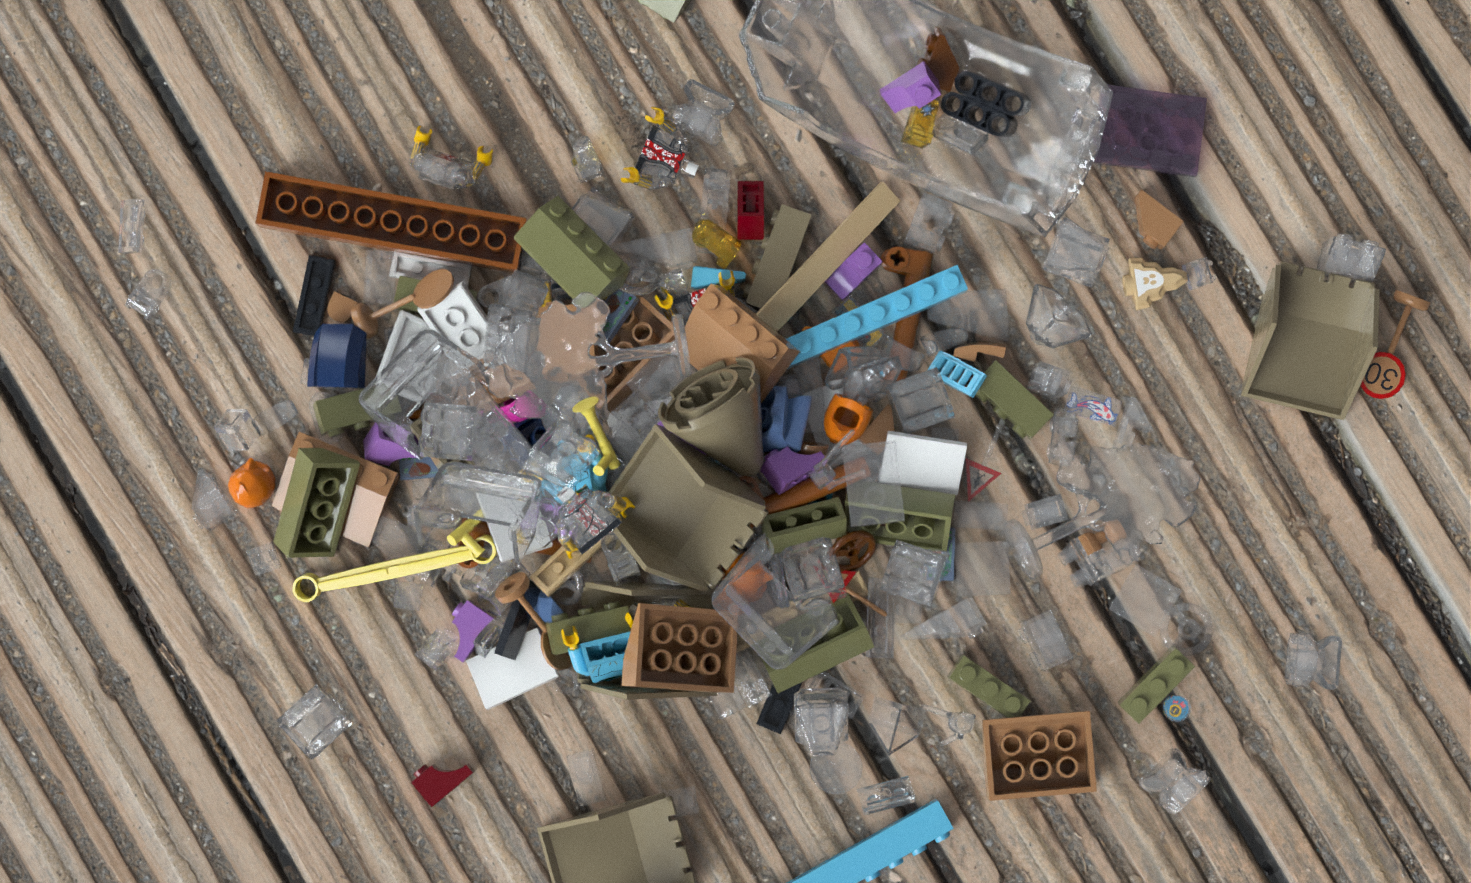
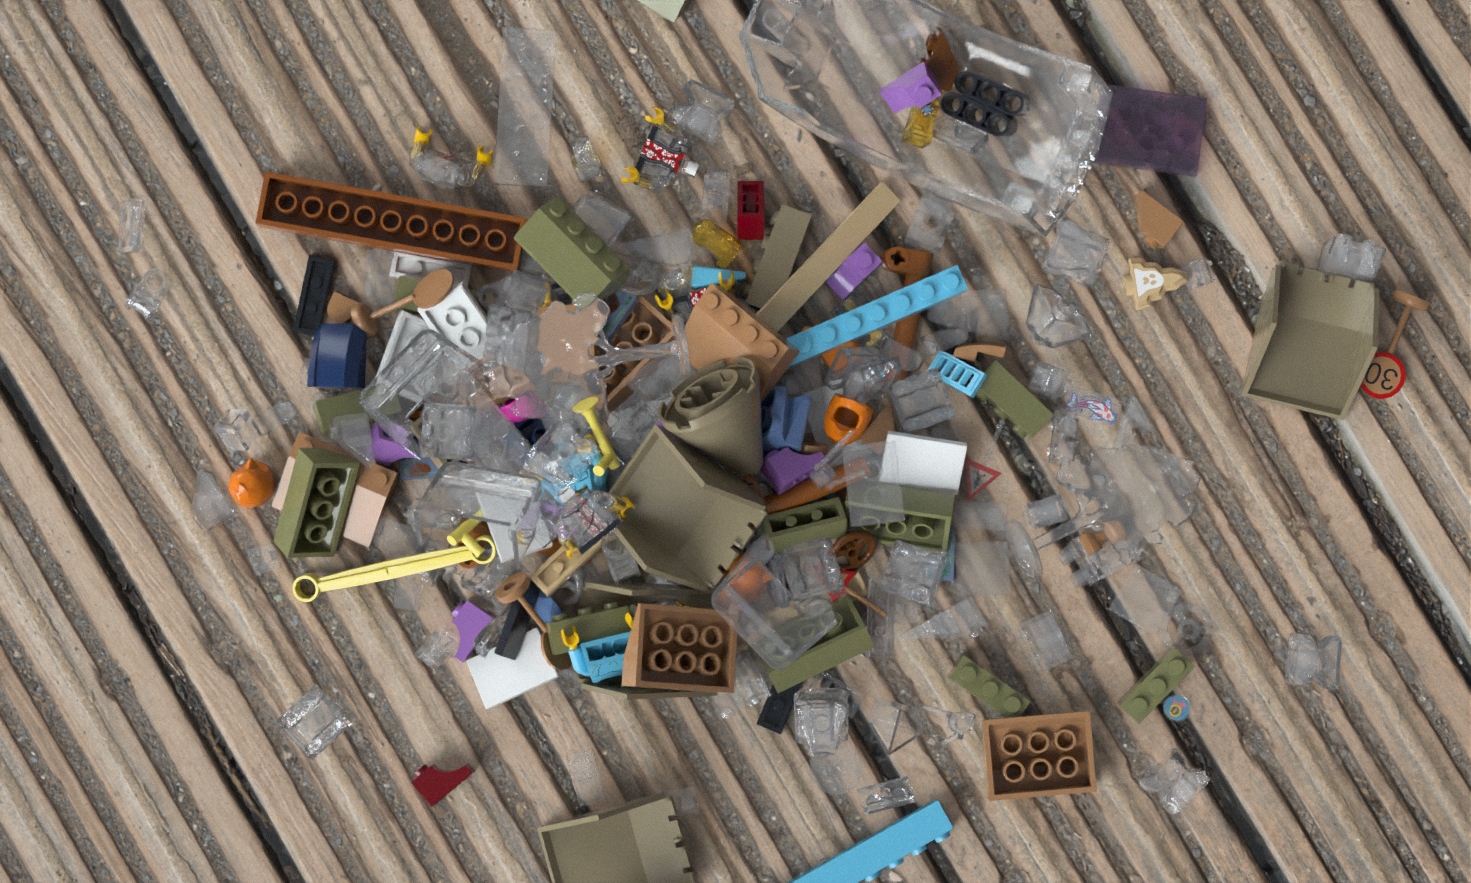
(354, 437): none -> clear slope
(525, 107): none -> clear plate

